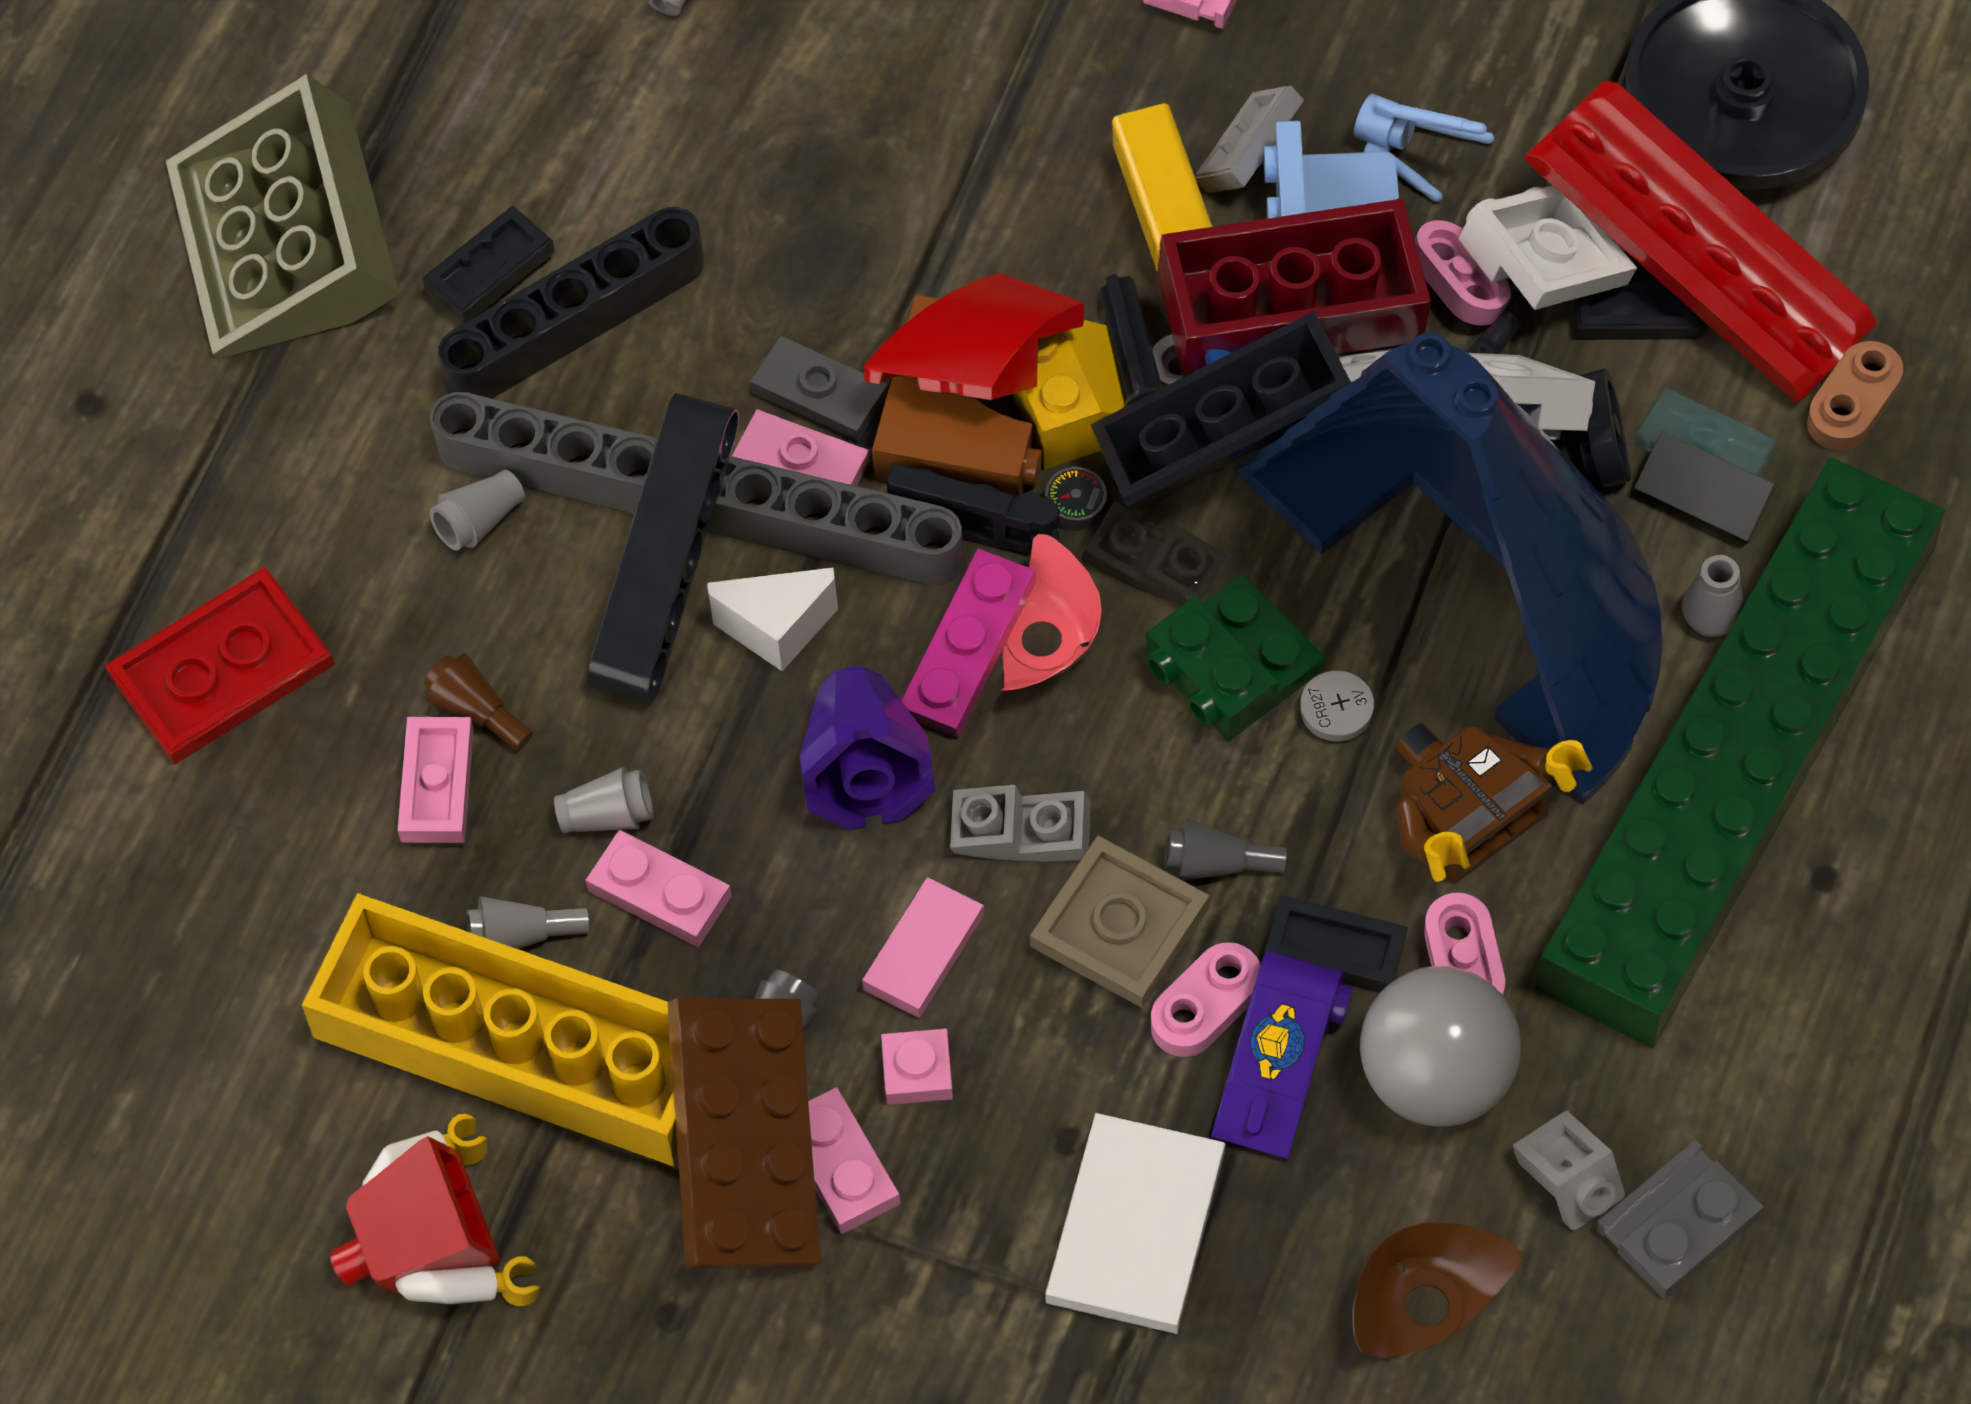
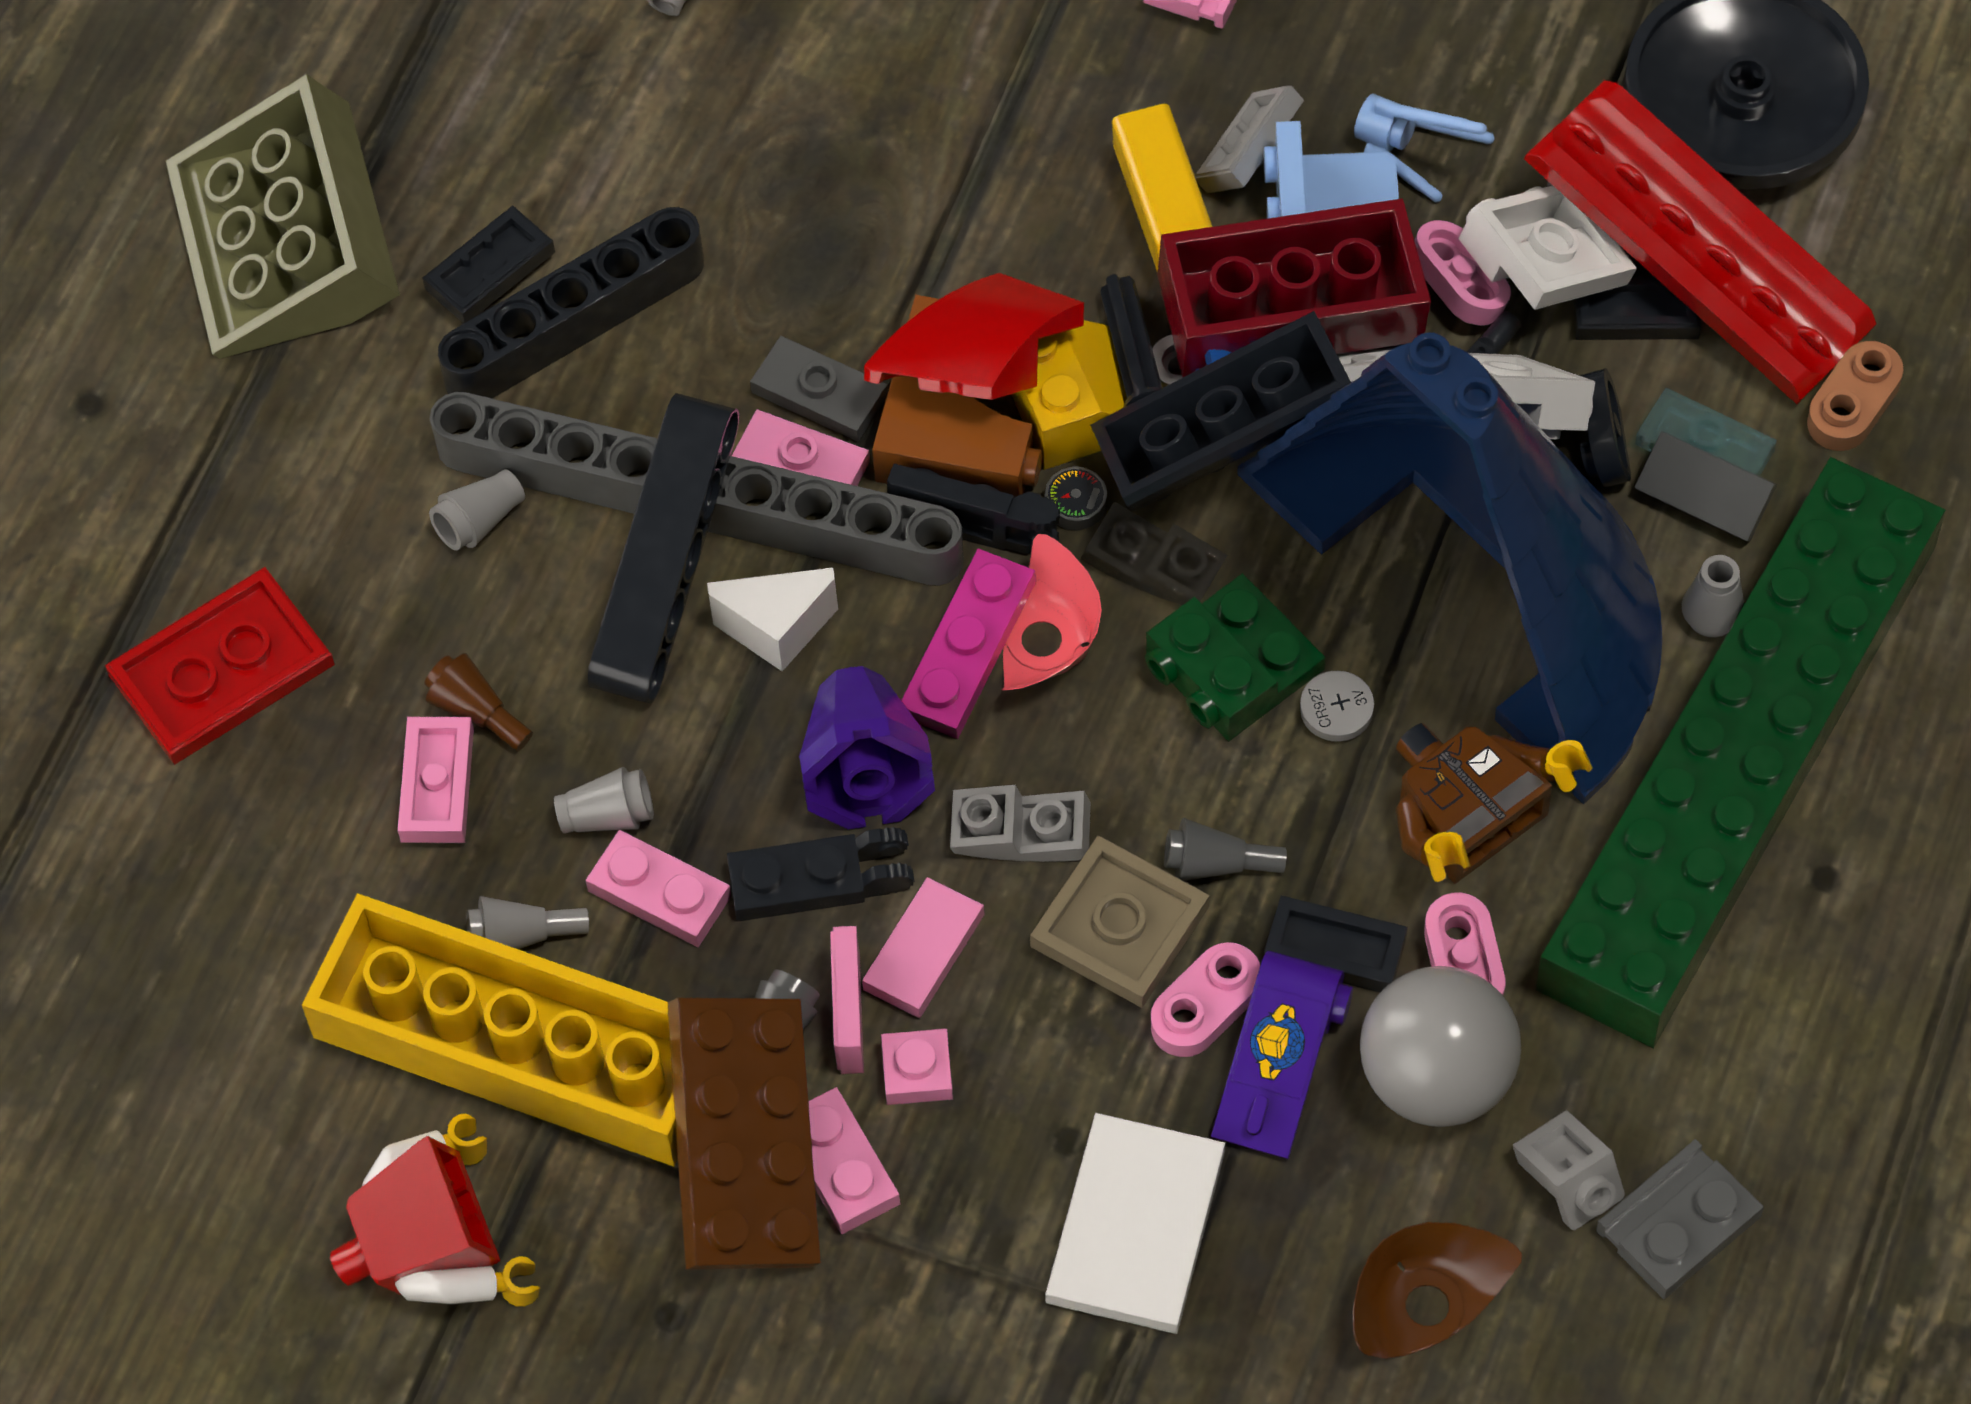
(816, 873): none -> black hinge
(847, 1000): none -> bright pink tile

